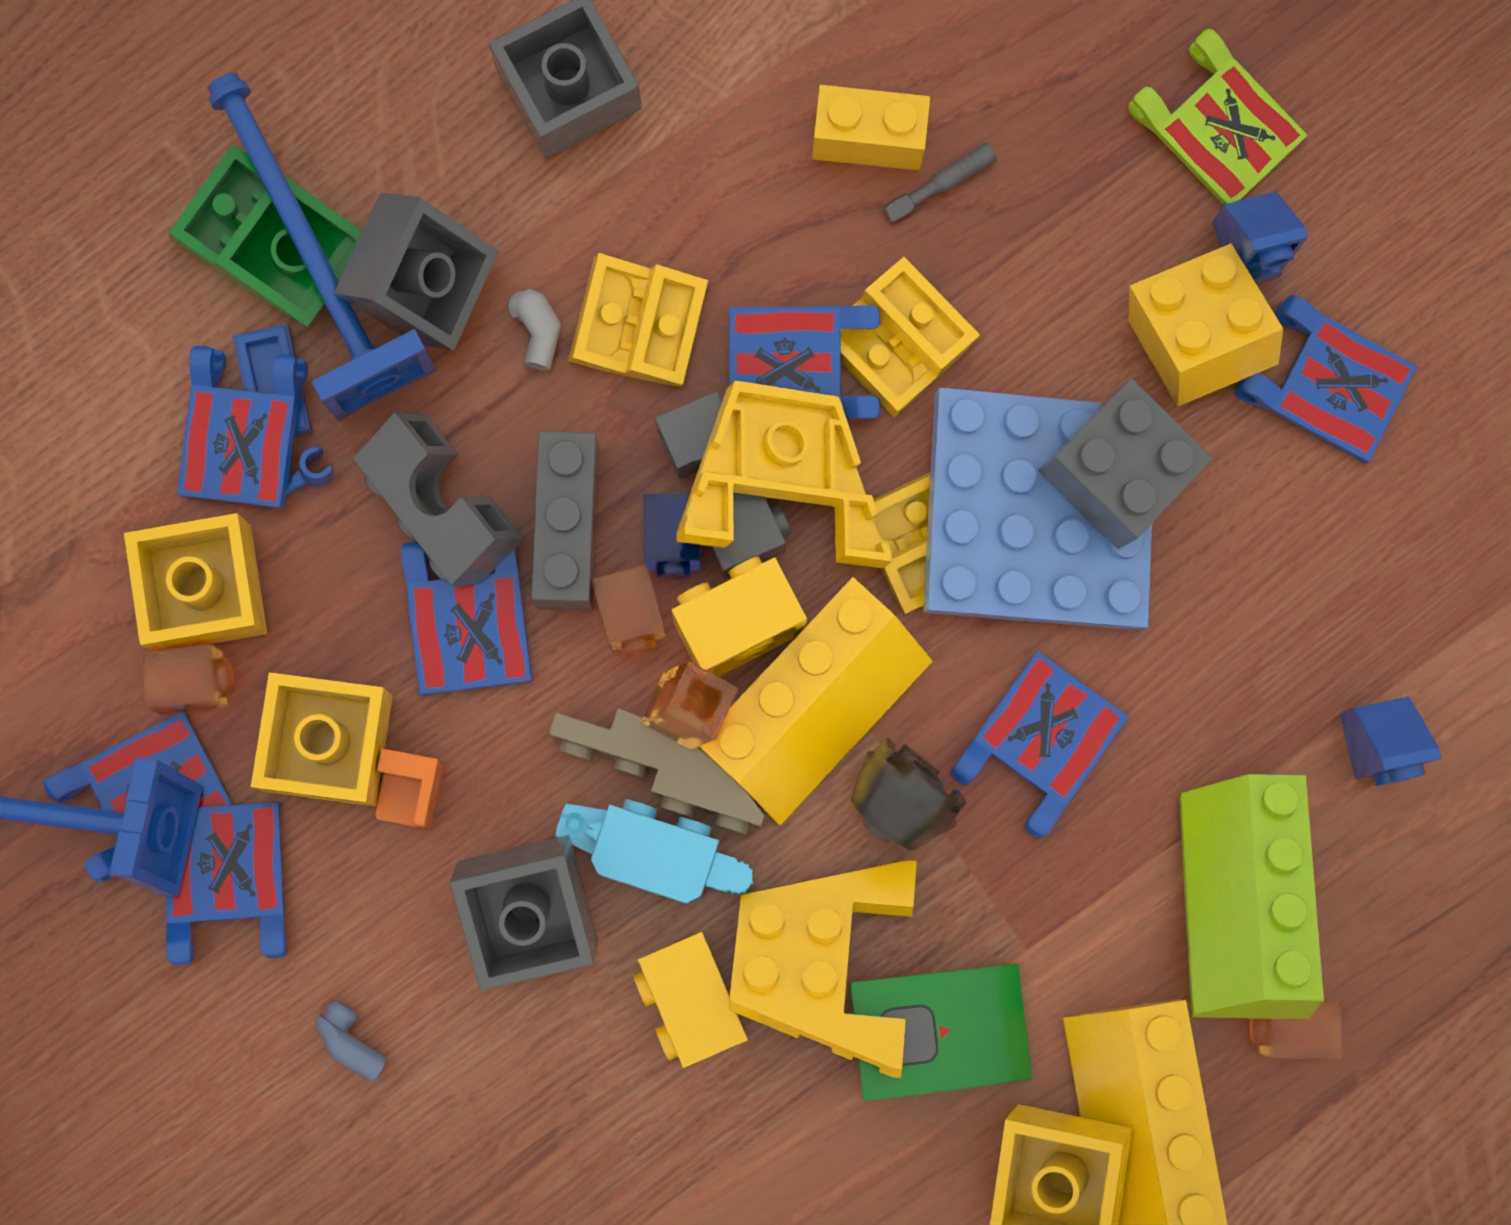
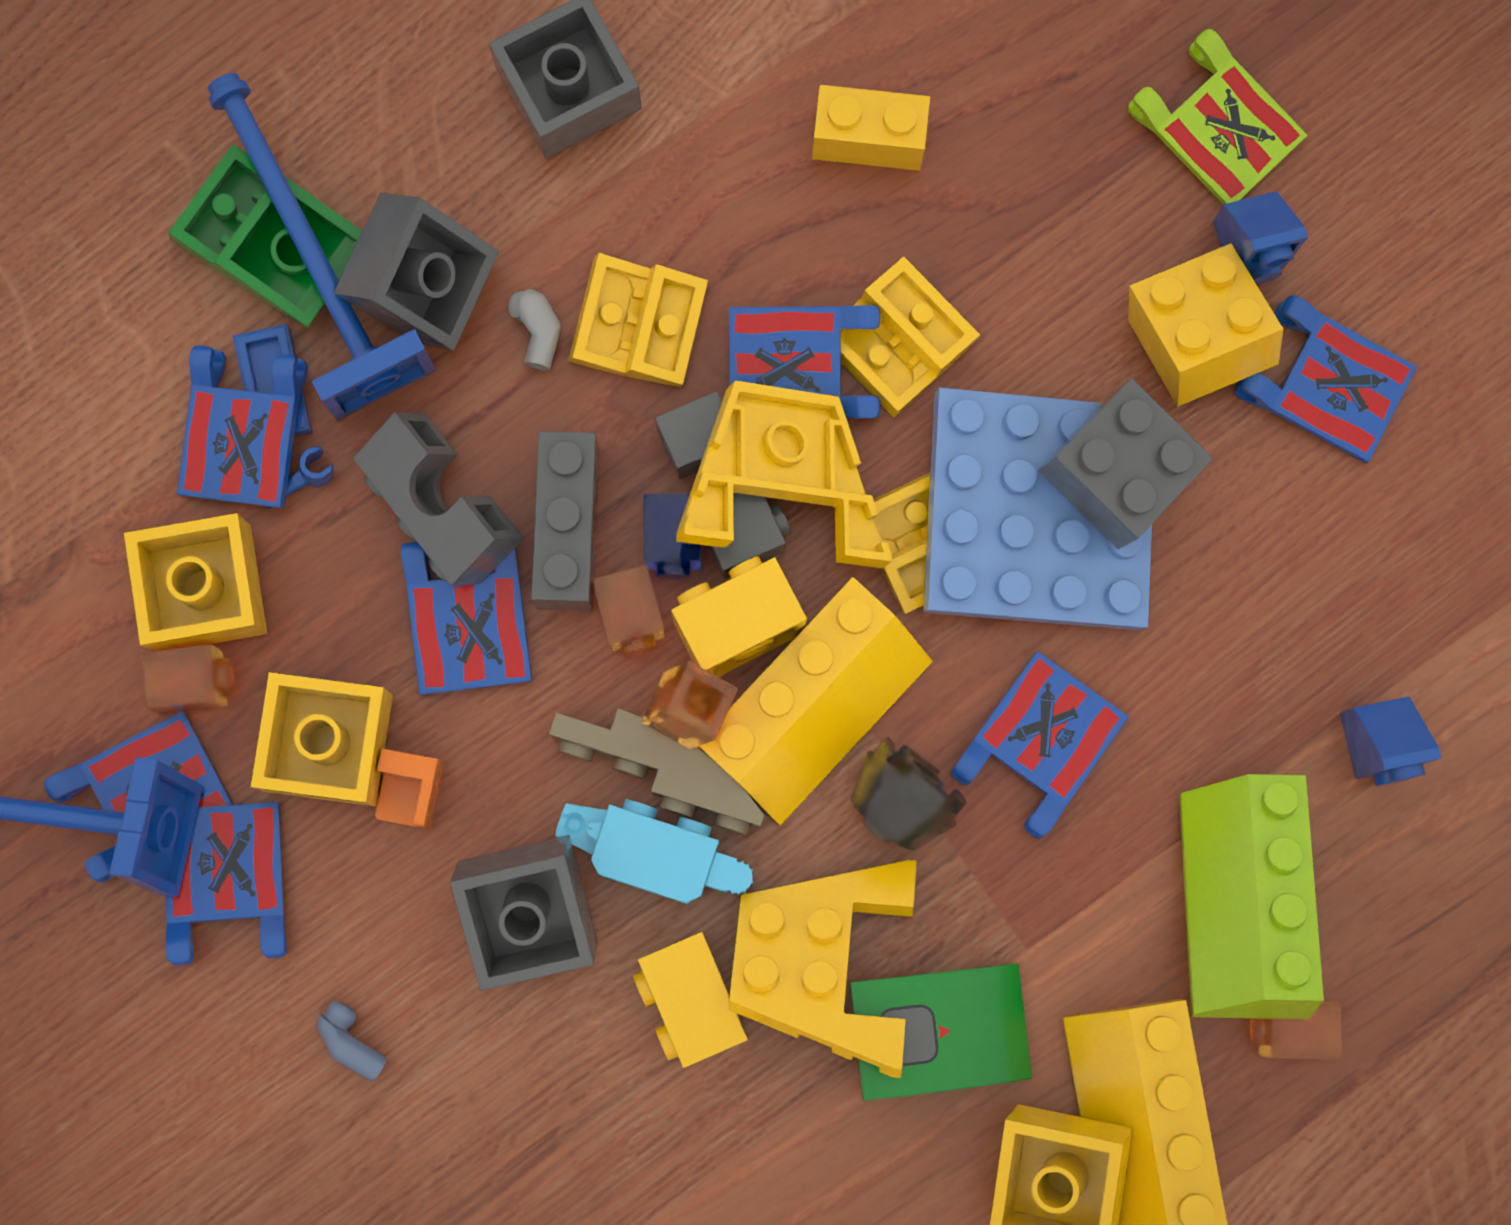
(942, 181): dark grey piece -> none

